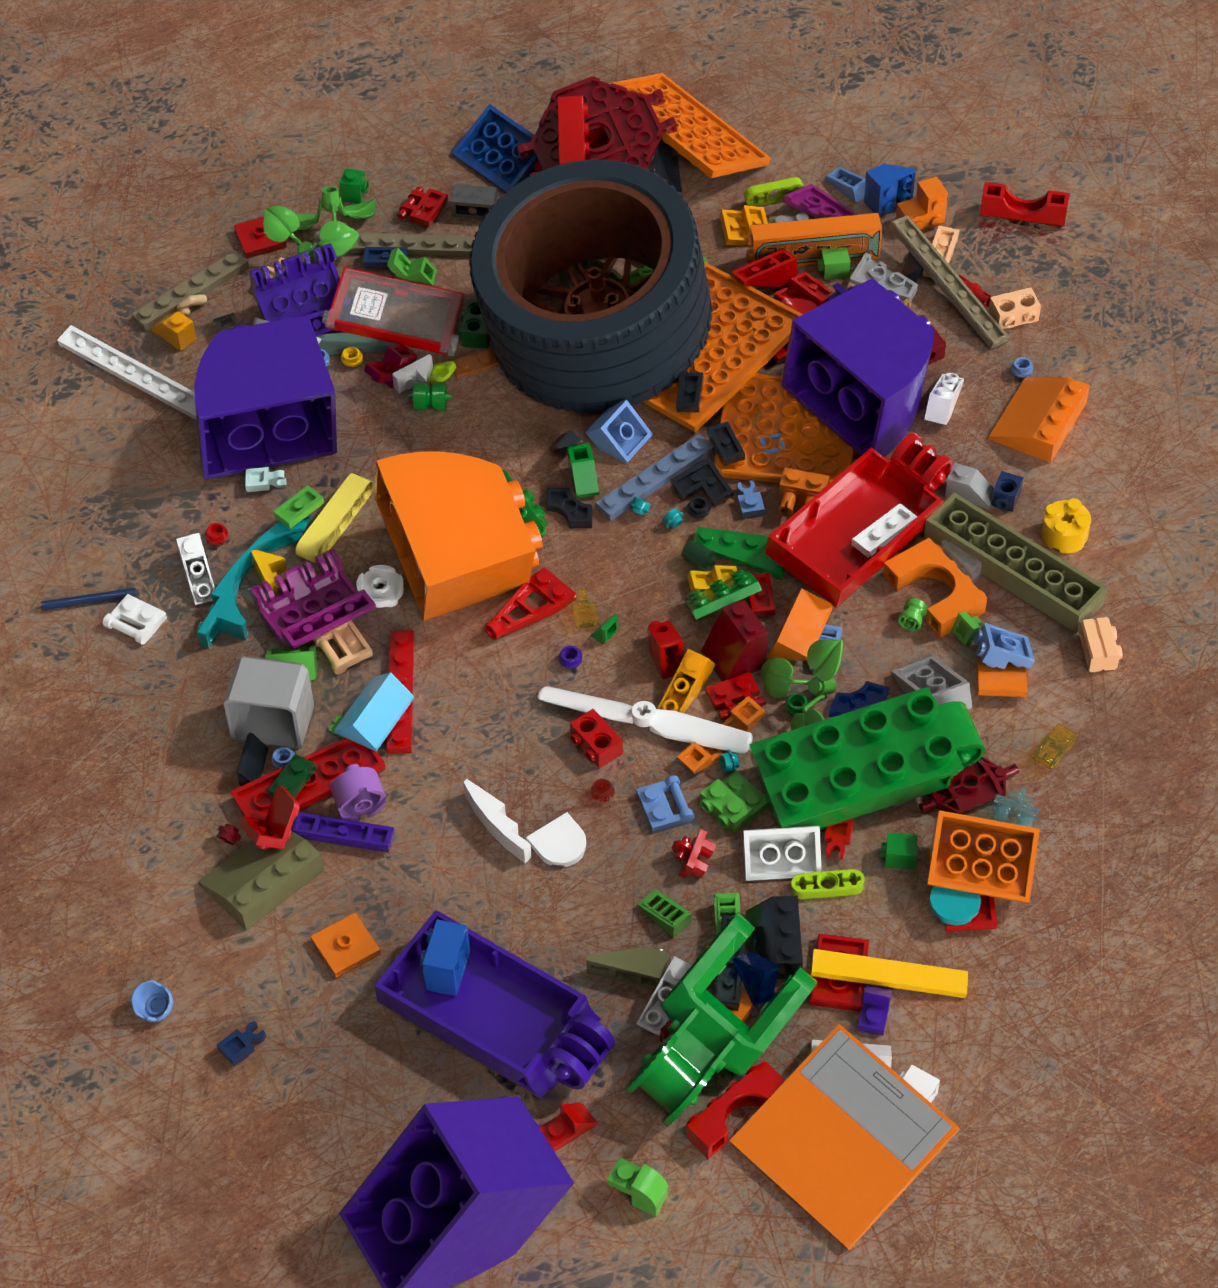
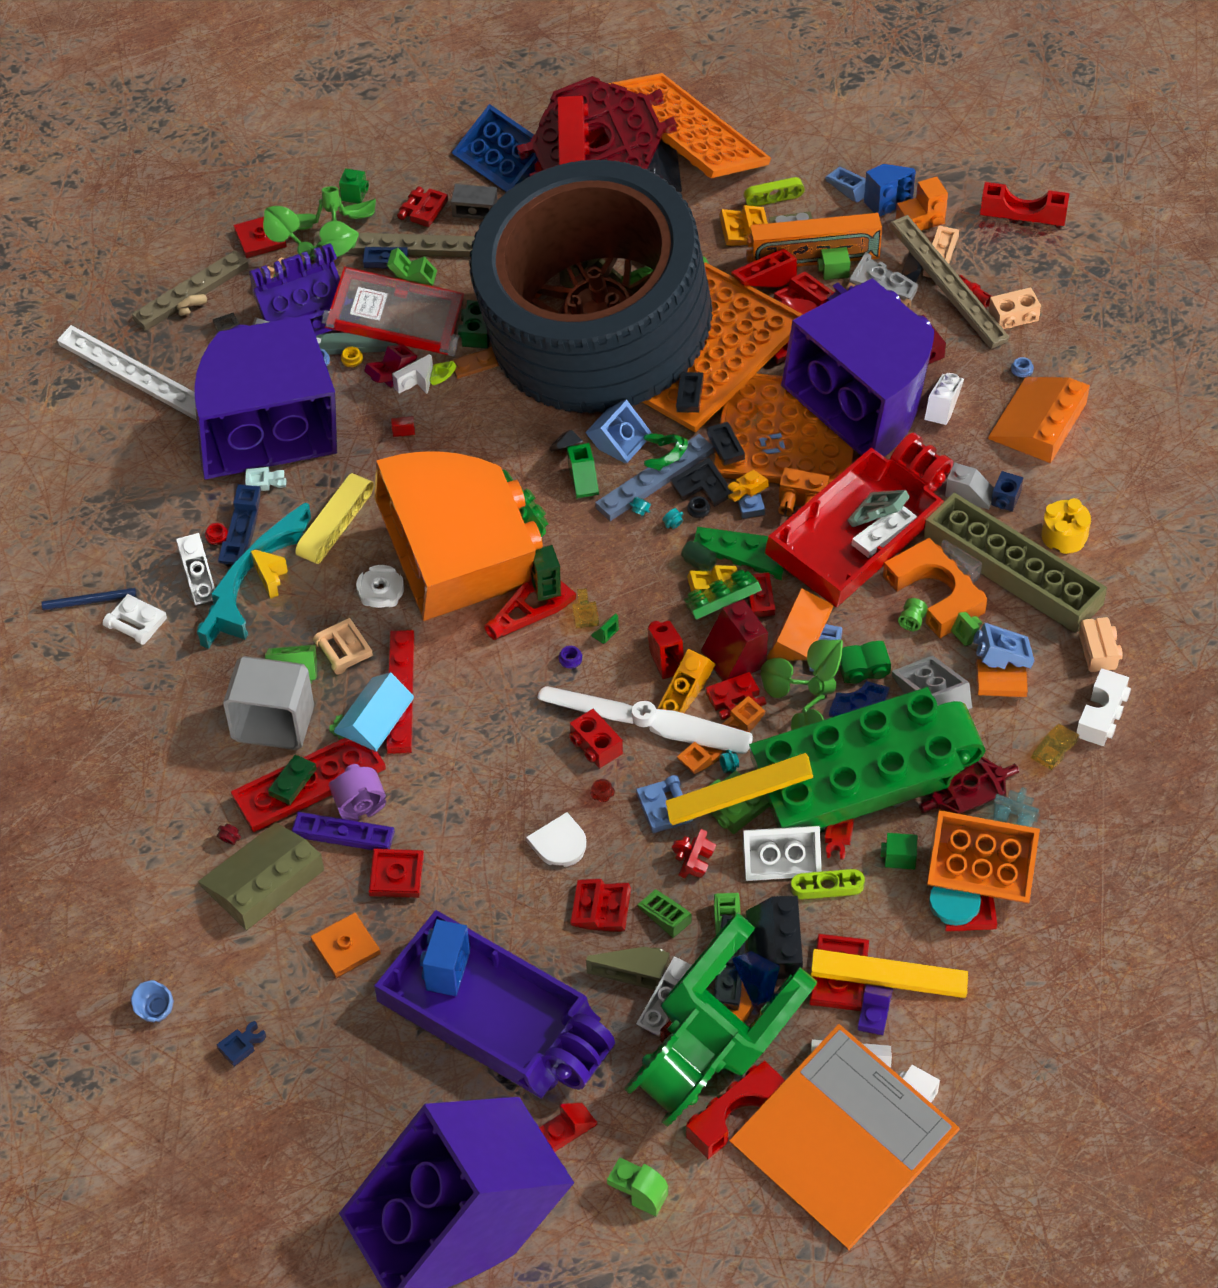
(176, 330): light orange slope -> none
(242, 524): none -> dark blue slope
(251, 760): black slope -> none
(277, 826): red bracket -> none
(280, 754): medium blue plate -> none
(298, 507): bright green plate -> none
(309, 602): magenta slope -> none
(396, 873): none -> red plate
(403, 426): none -> red slope
(425, 396): green wheel -> none
(493, 817): white slope -> none
(546, 574): none -> dark green brick
(562, 502): black tile -> none
(601, 905): none -> red slope
(674, 455): none -> green helmet
(739, 789): none -> yellow tile
(747, 484): none -> light orange plate
(795, 700): green plate -> none
(816, 203): magenta wing -> none
(864, 662): none -> green brick
(878, 505): none -> sand green wing
(1109, 691): none -> white arch

